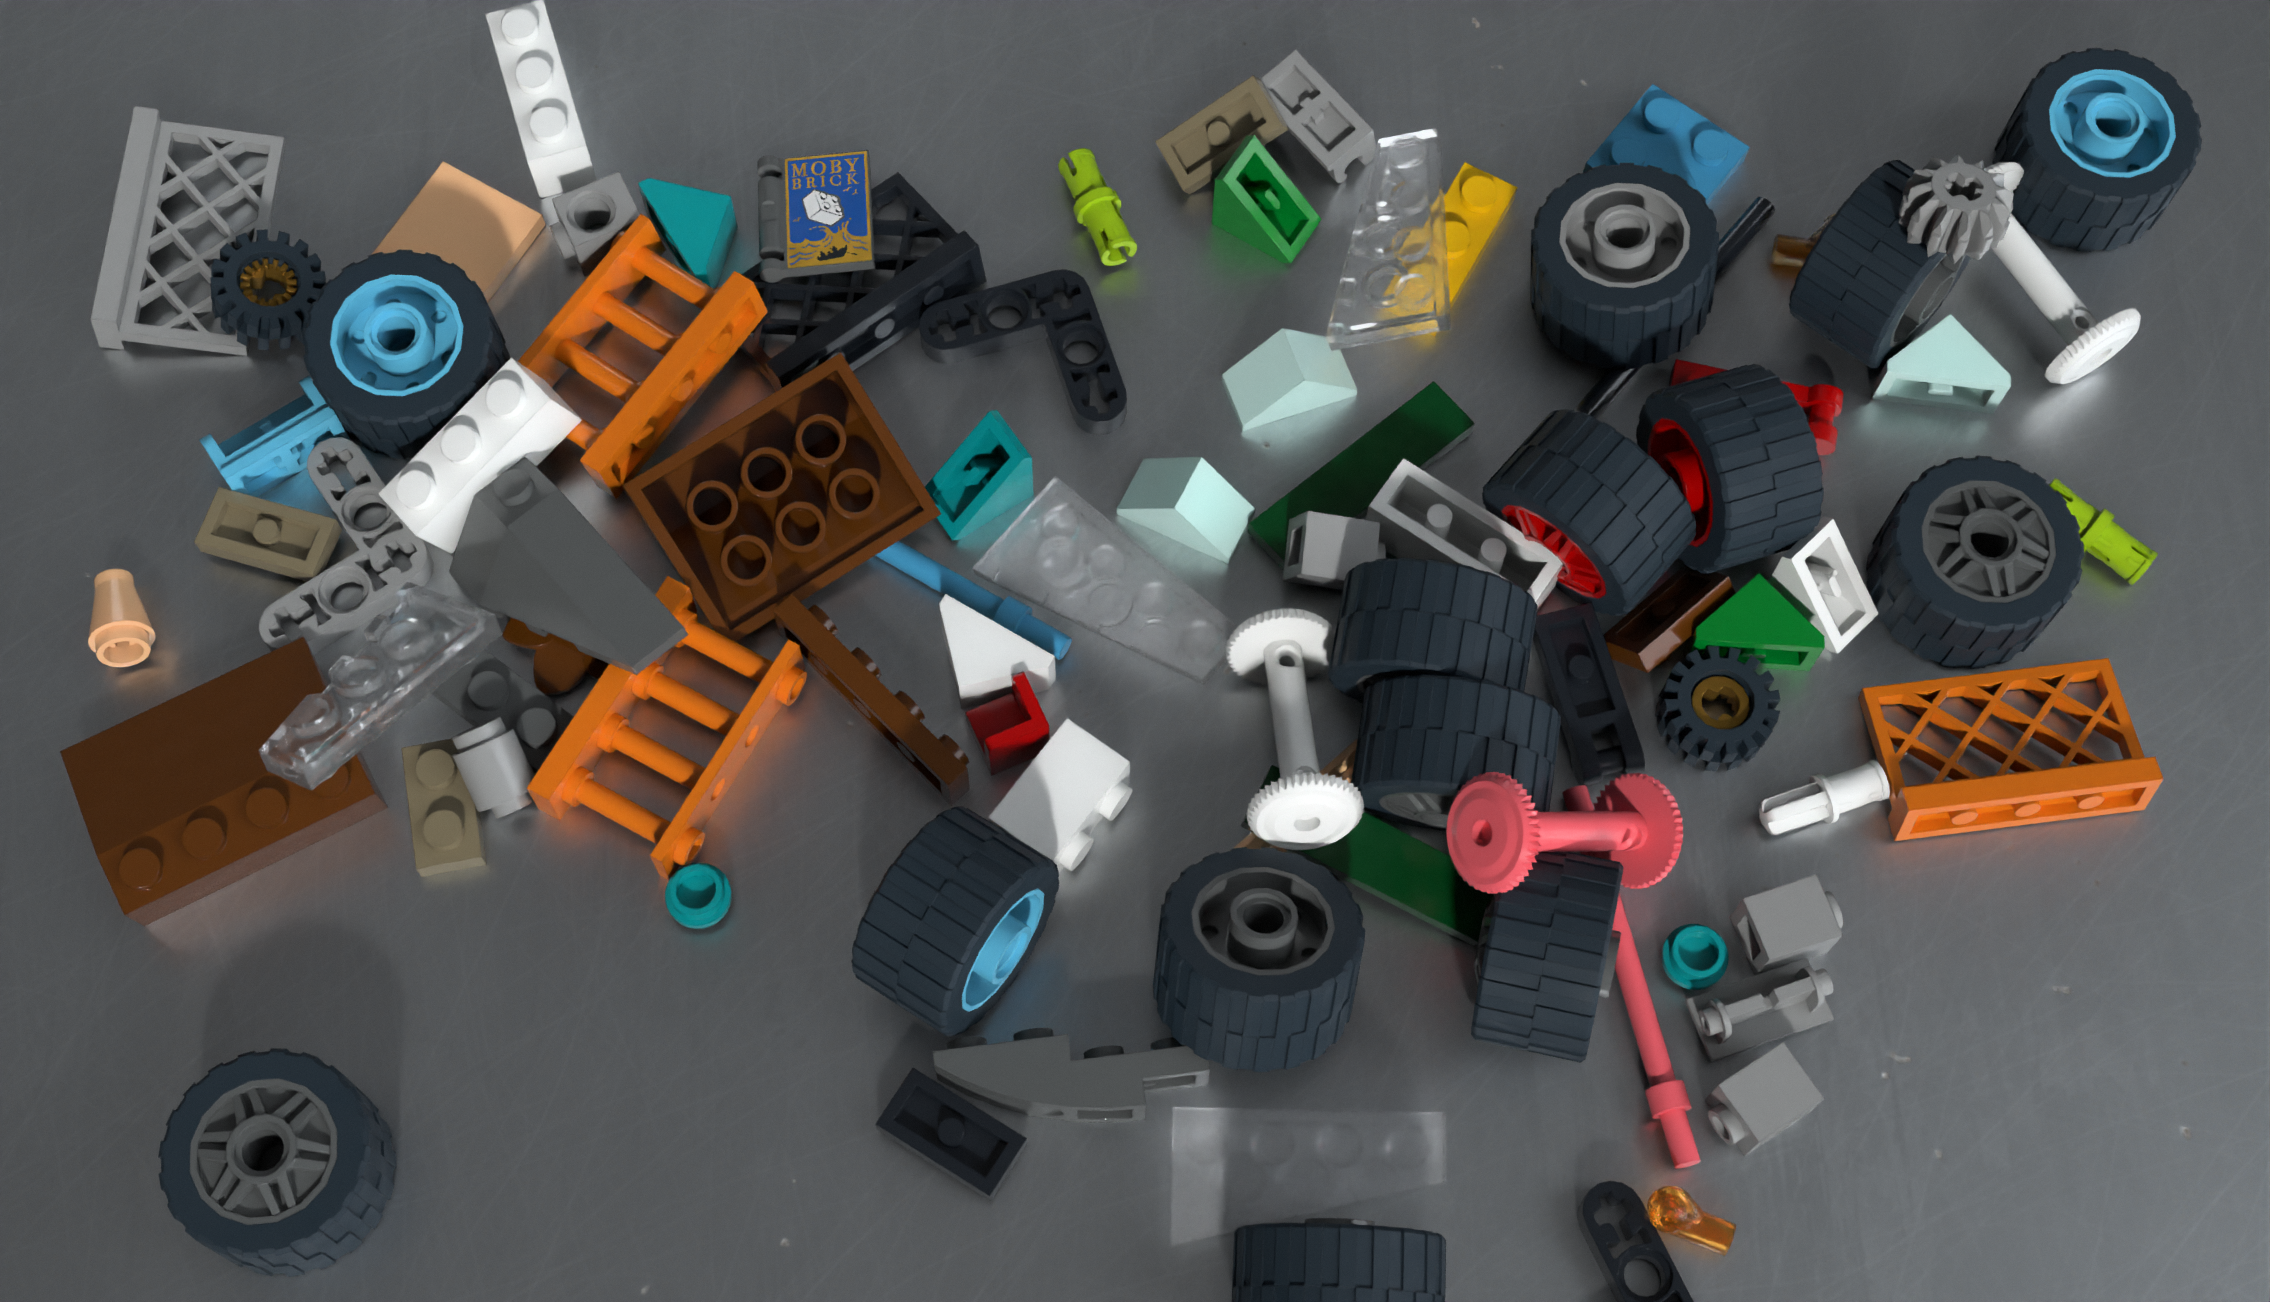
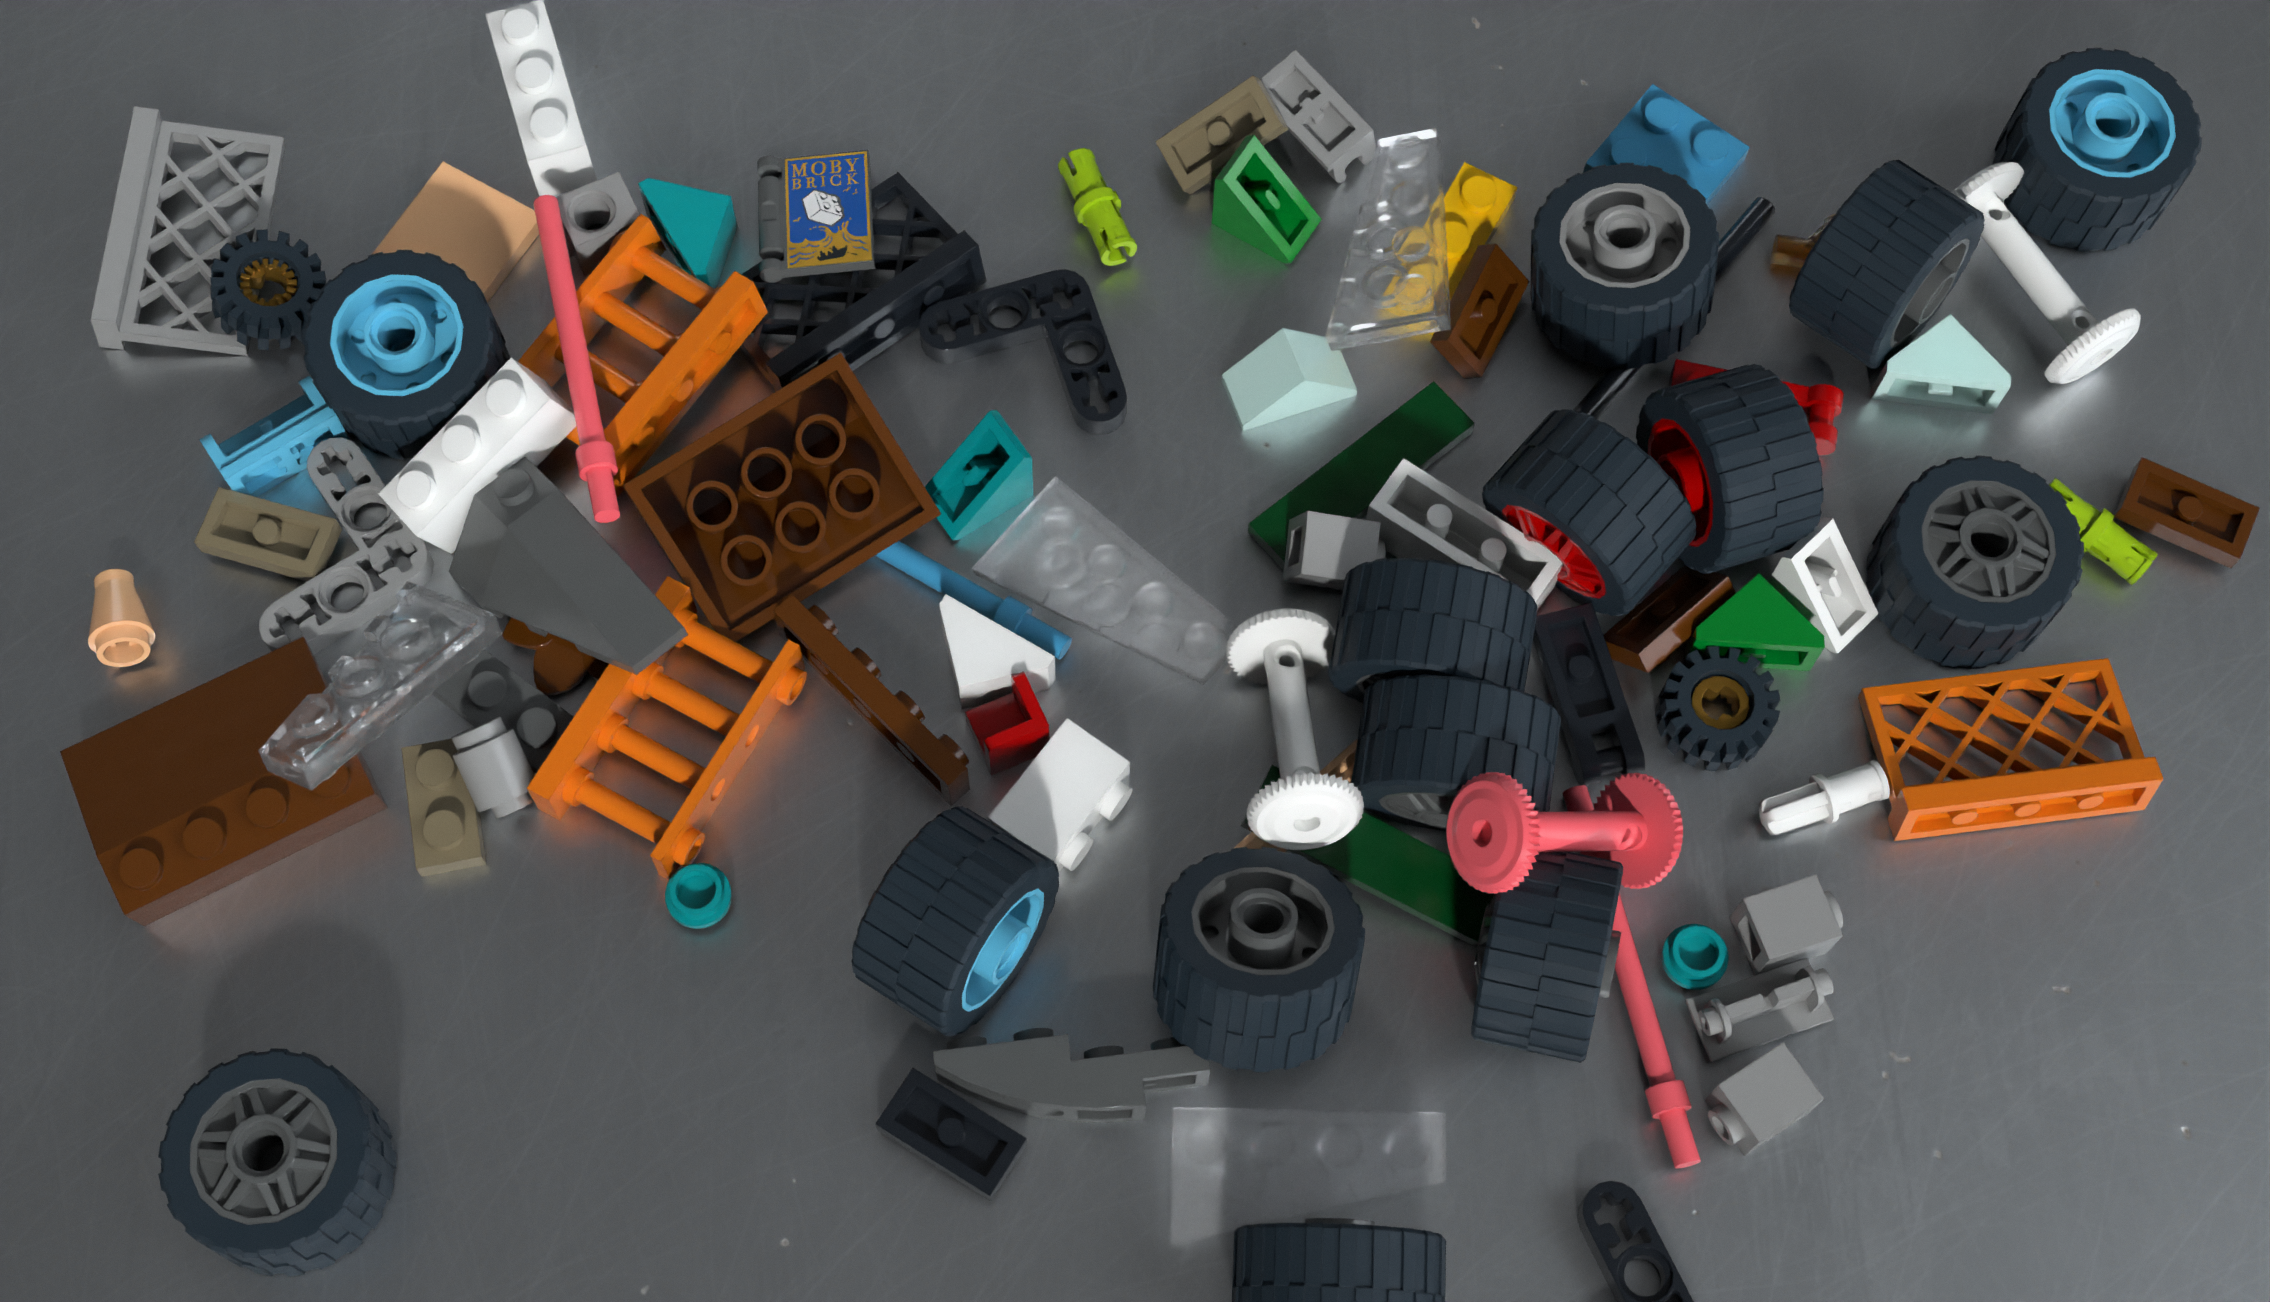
(594, 456): none -> coral bar
(1188, 504): light aqua slope -> none
(1481, 311): none -> reddish brown plate
(1678, 1214): clear orange arm -> none
(1955, 208): light grey gear -> none
(2186, 512): none -> reddish brown plate

